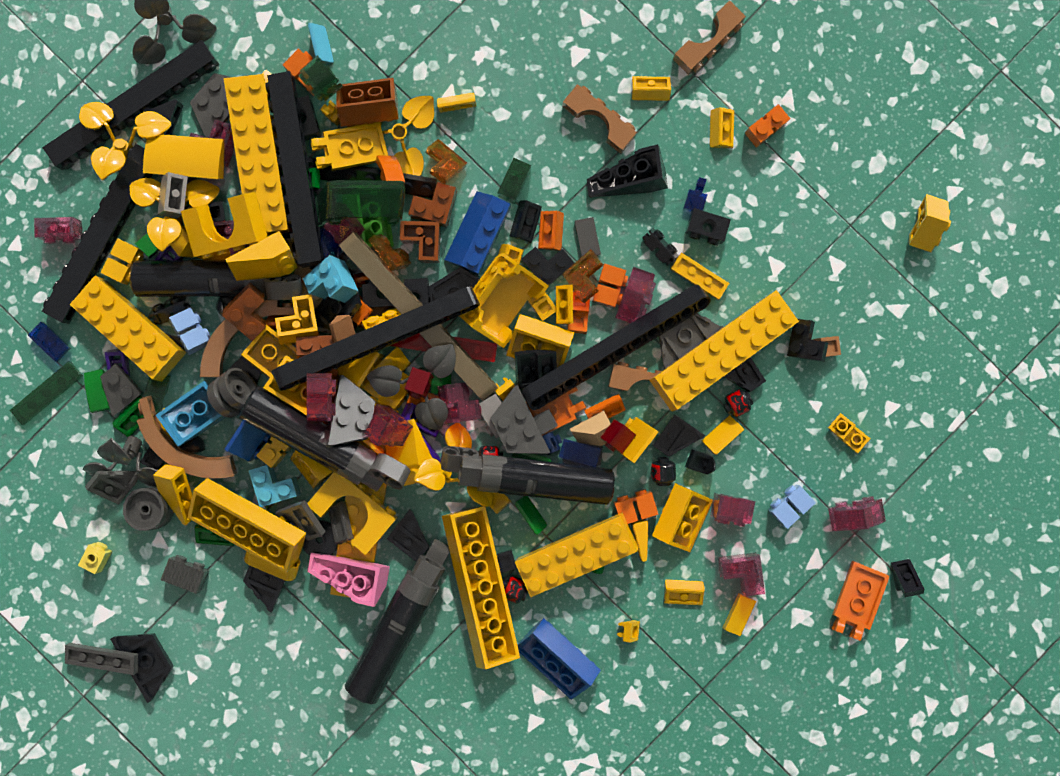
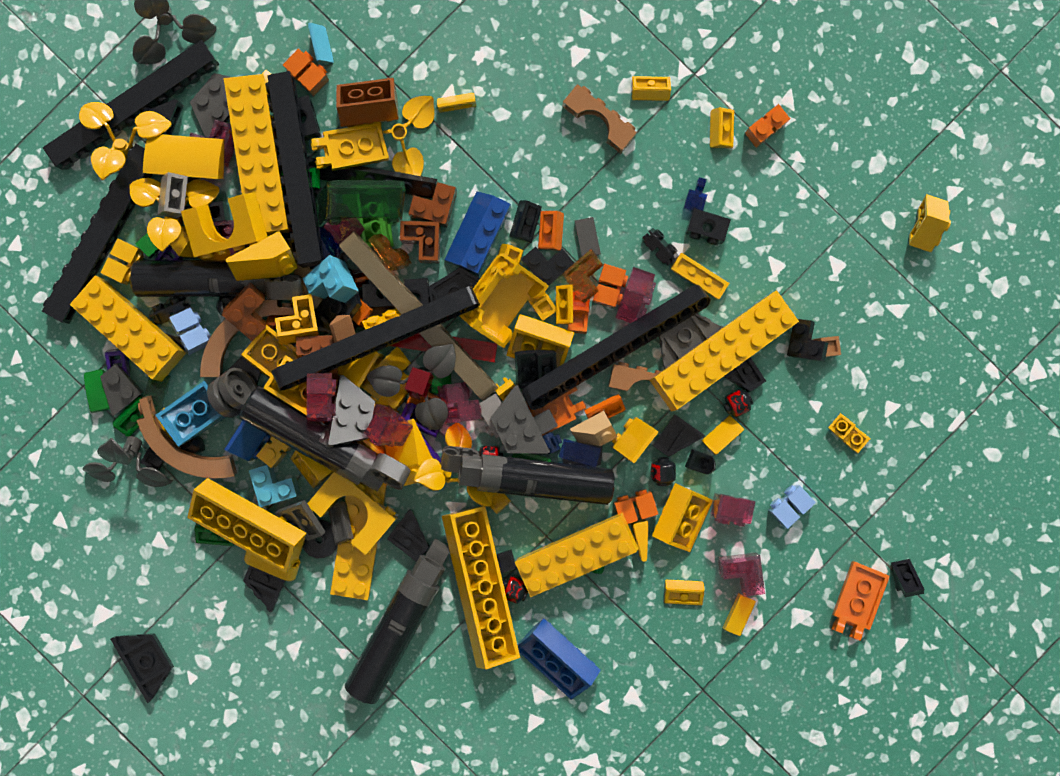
(46, 393): clear green tile -> none
(49, 341): clear blue plate -> none
(58, 228): clear pink brick -> none
(95, 557): light yellow brick -> none
(101, 658): dark grey plate -> none
(112, 484): dark grey wing -> none
(146, 509): dark grey wheel -> none
(175, 489): yellow slope -> none
(185, 574): dark grey brick -> none
(320, 78): clear green brick -> none
(331, 112): yellow plate -> none
(355, 578): bright pink wedge -> none
(389, 168): orange slope -> none
(448, 161): clear orange plate -> none
(514, 180): clear green brick -> none
(531, 514): green slope -> none
(617, 437): dark red brick -> none
(631, 630): yellow tile -> none
(635, 175): black wedge -> none
(692, 54): medium nougat arch -> none
(858, 515): clear pink brick -> none

